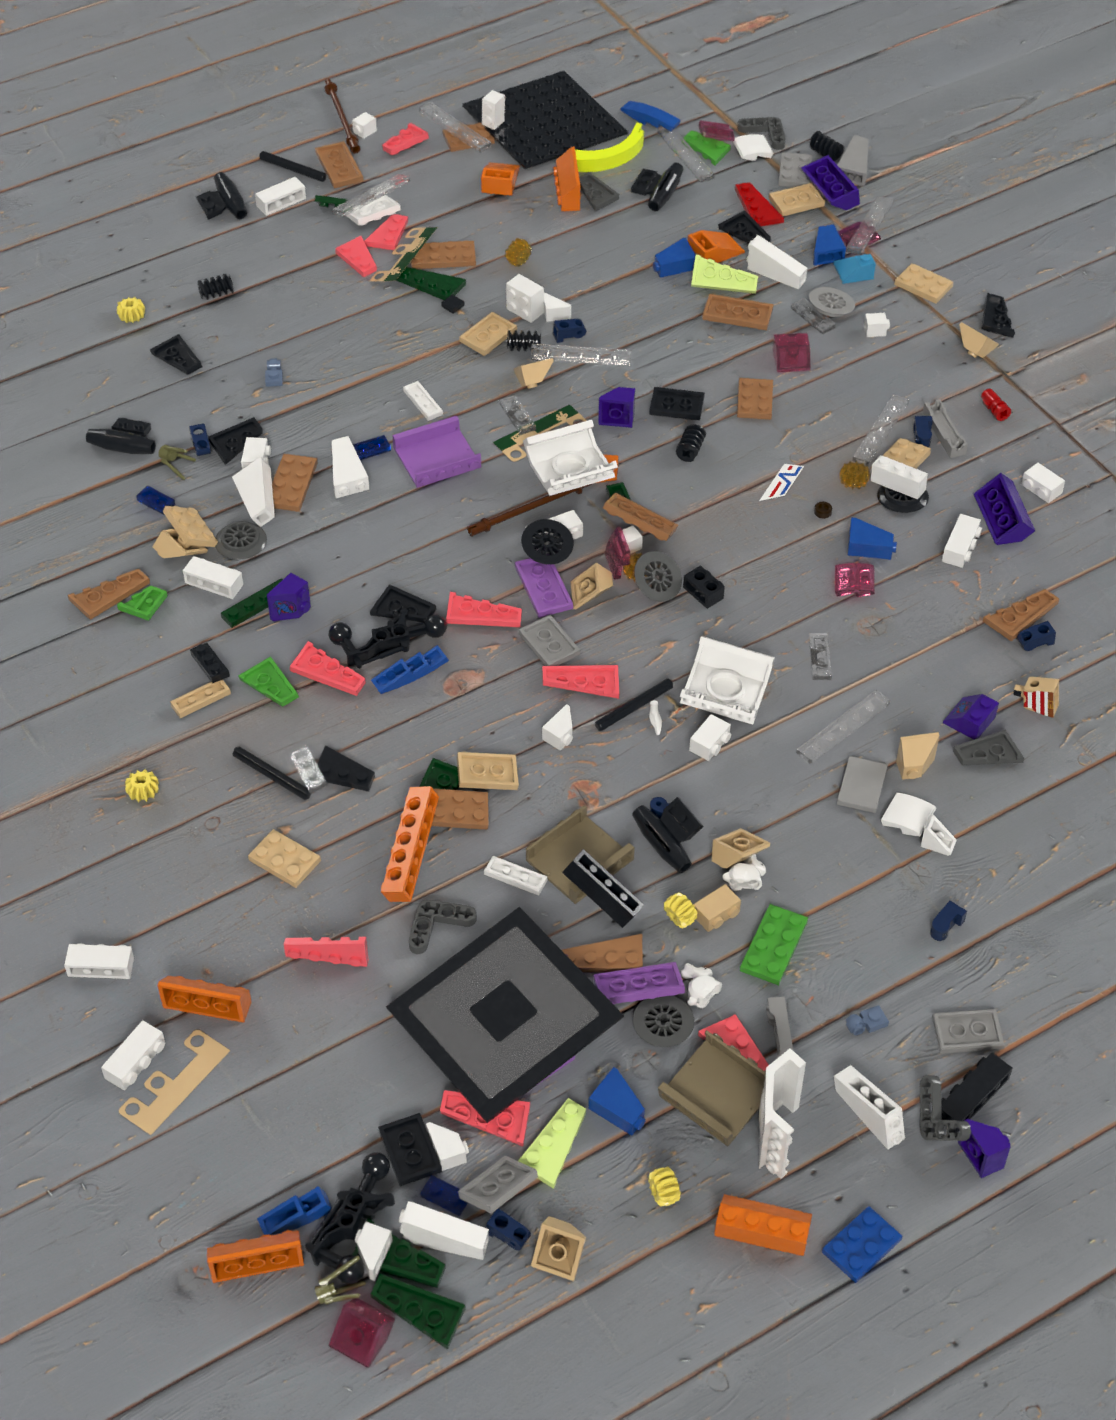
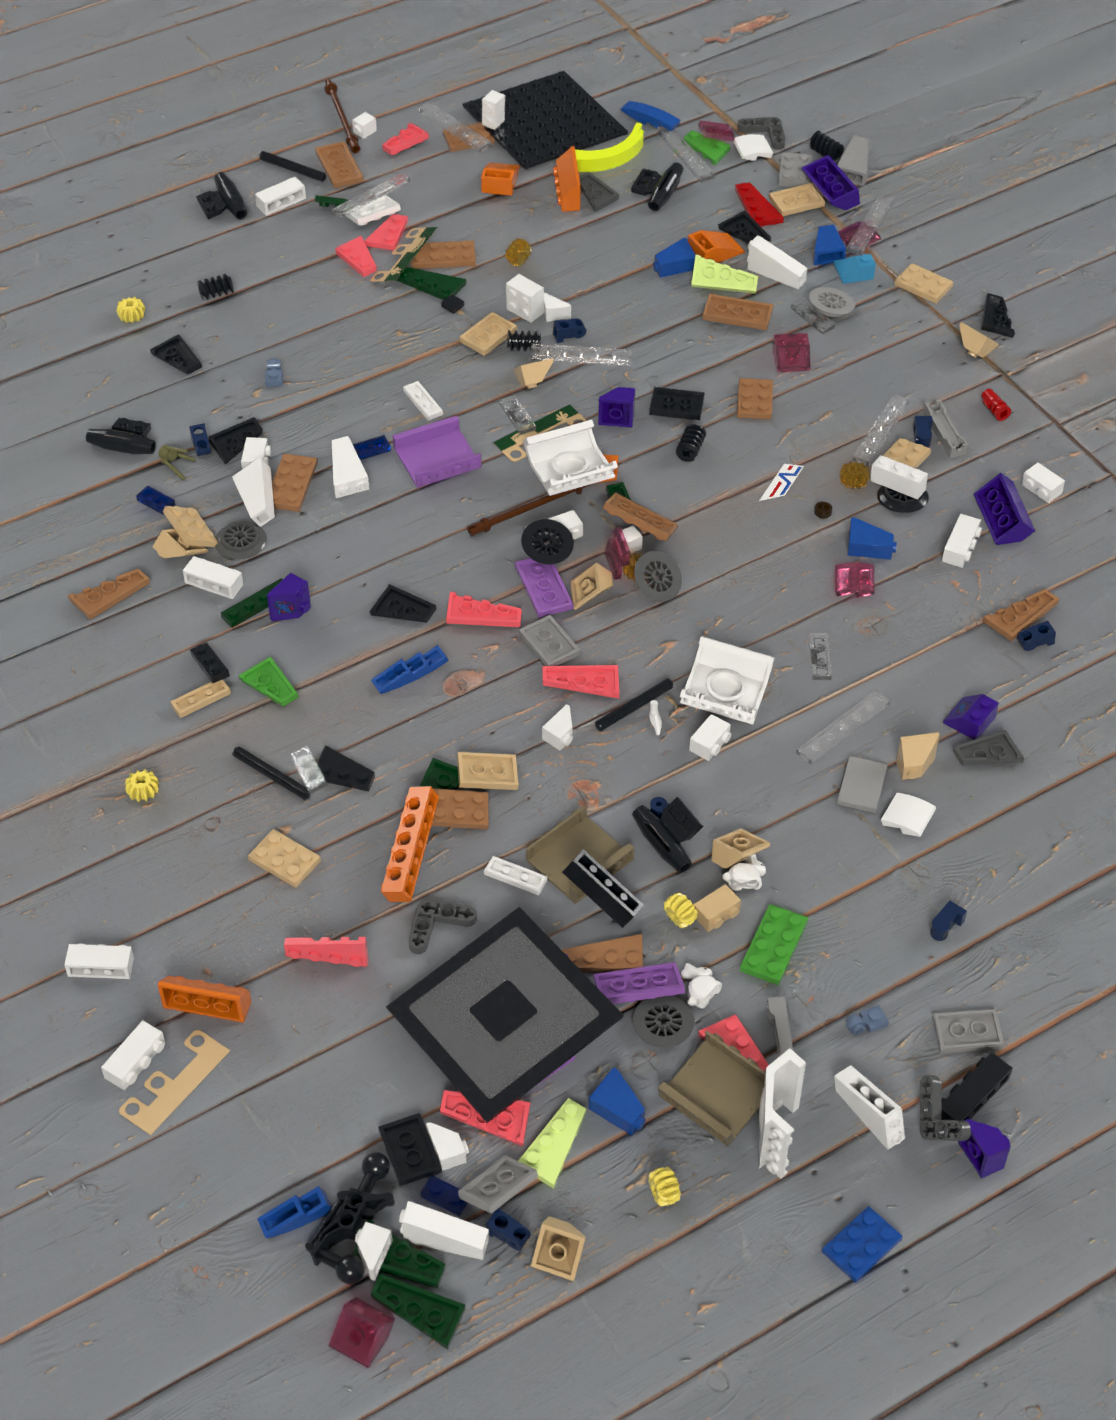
(144, 603): bright green wing -> none
(255, 1256): orange slope -> none
(323, 669): coral wing -> none
(327, 1292): olive plant -> none
(341, 634): black piece -> none
(703, 587): black brick -> none
(763, 1224): orange slope -> none
(876, 324): white brick -> none
(937, 837): white slope -> none
(1040, 695): torso -> none

